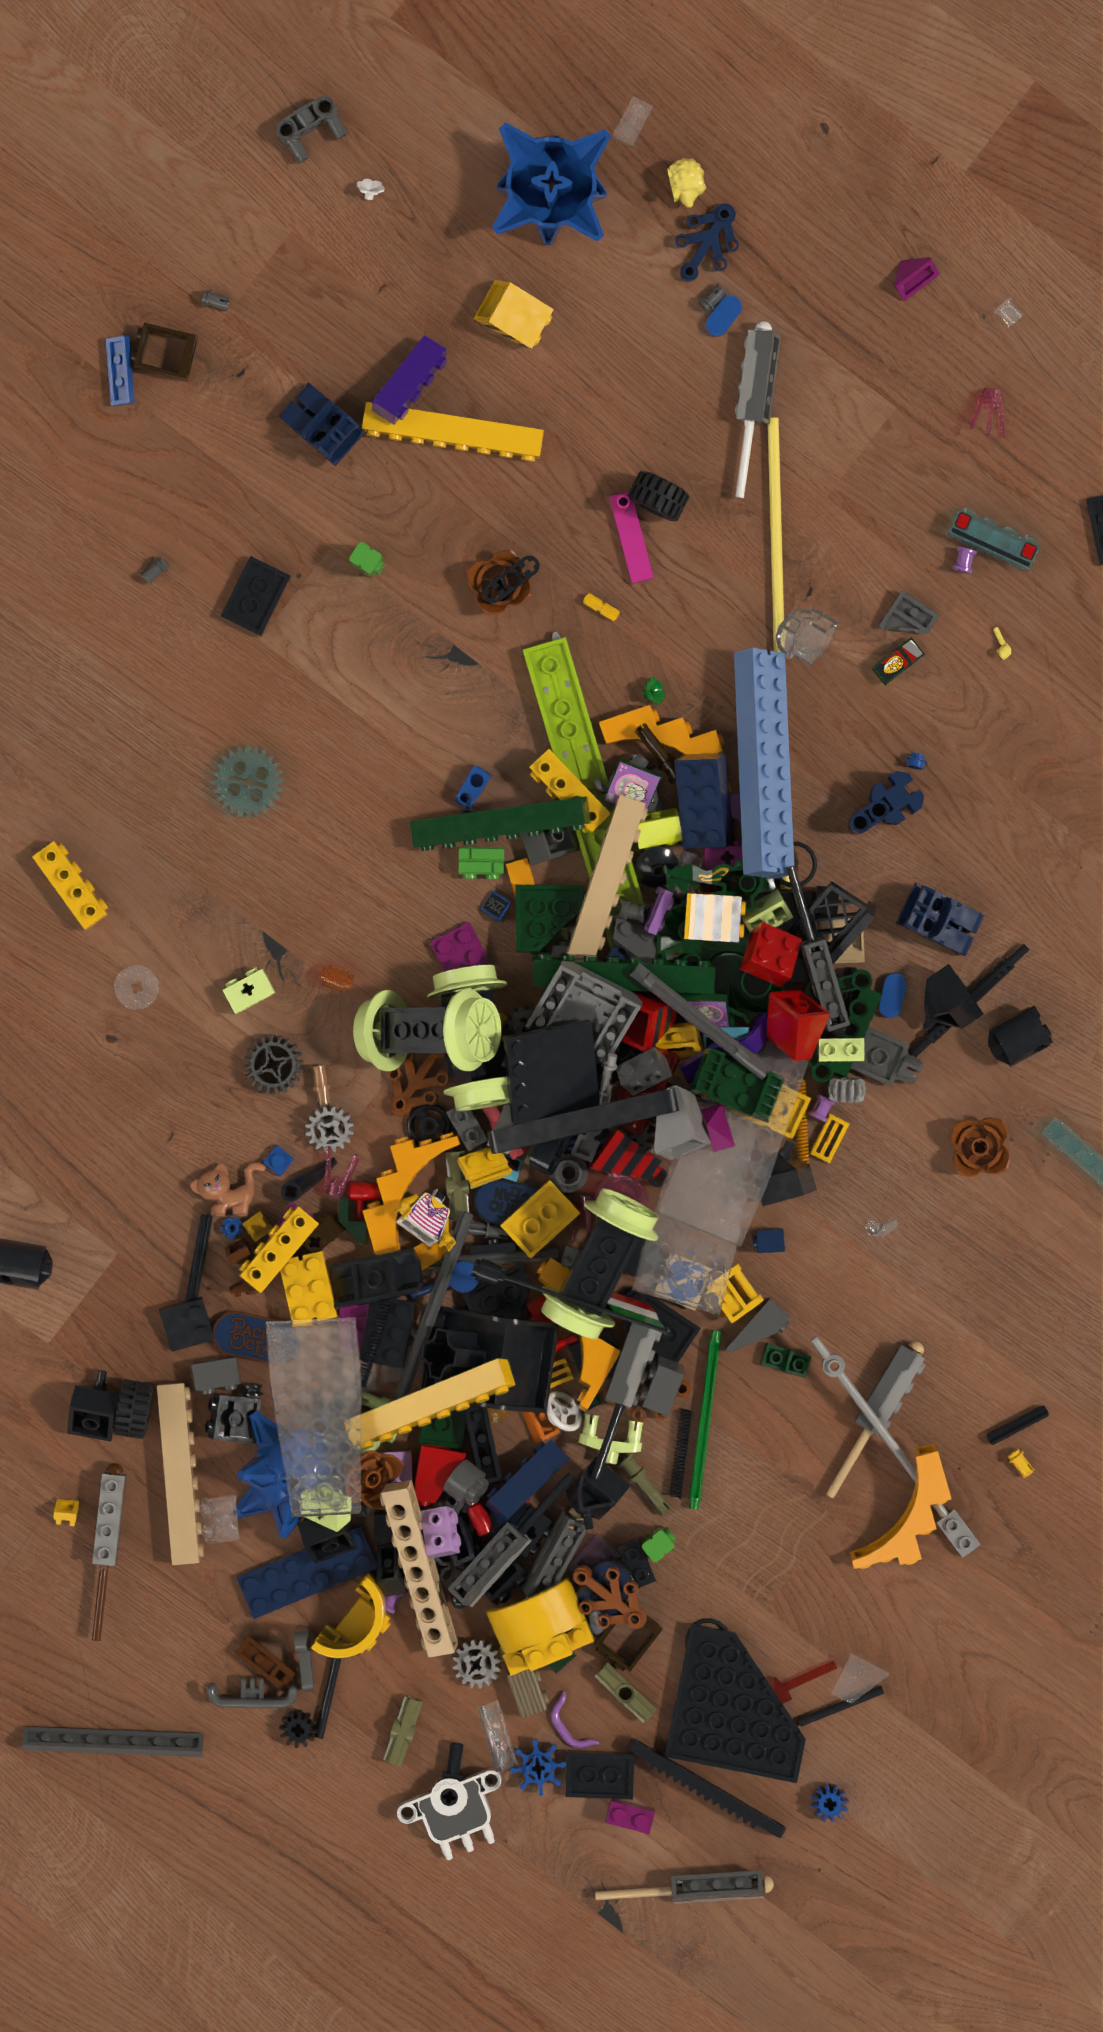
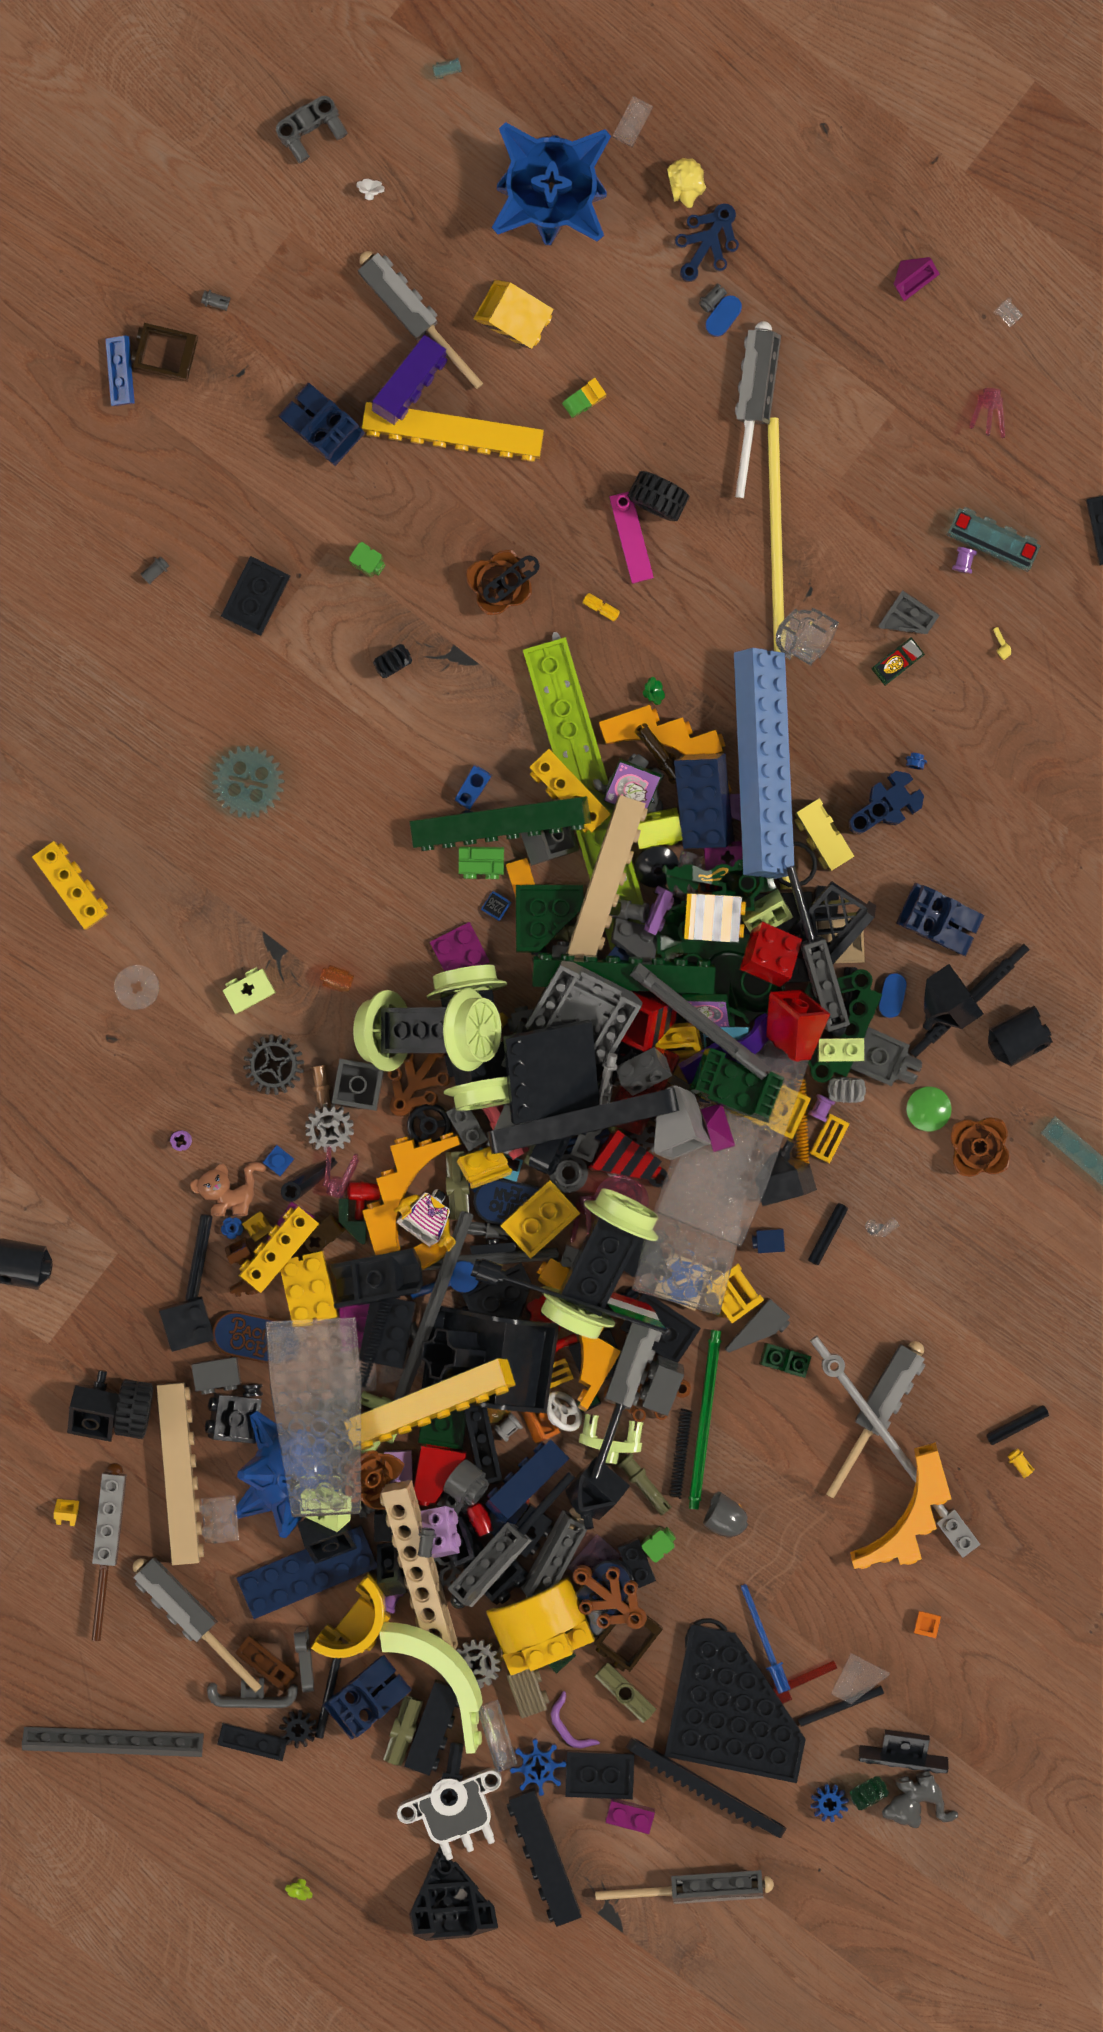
(184, 1610): none -> piece
(188, 1138): none -> medium lavender bush
(252, 1741): none -> black tile
(299, 1890): none -> lime plant
(357, 1085): none -> dark grey brick
(361, 1688): none -> dark blue connector
(392, 661): none -> black gear
(407, 305): none -> piece
(426, 1542): none -> dark grey pin
(432, 1728): none -> black brick
(446, 68): none -> clear light blue pin
(448, 1662): none -> yellowish green arch
(450, 1904): none -> black wedge
(508, 1427): none -> light grey bush
(544, 1856): none -> black brick
(584, 398): none -> leg
(725, 1516): none -> dark grey piece
(776, 1669): none -> blue piece
(823, 835): none -> light yellow wedge
(828, 1234): none -> black axle
(869, 1793): none -> clear green gear
(904, 1751): none -> black bracket
(906, 1807): none -> dark grey animal
(927, 1624): none -> orange plate
(928, 1109): none -> bright green dish

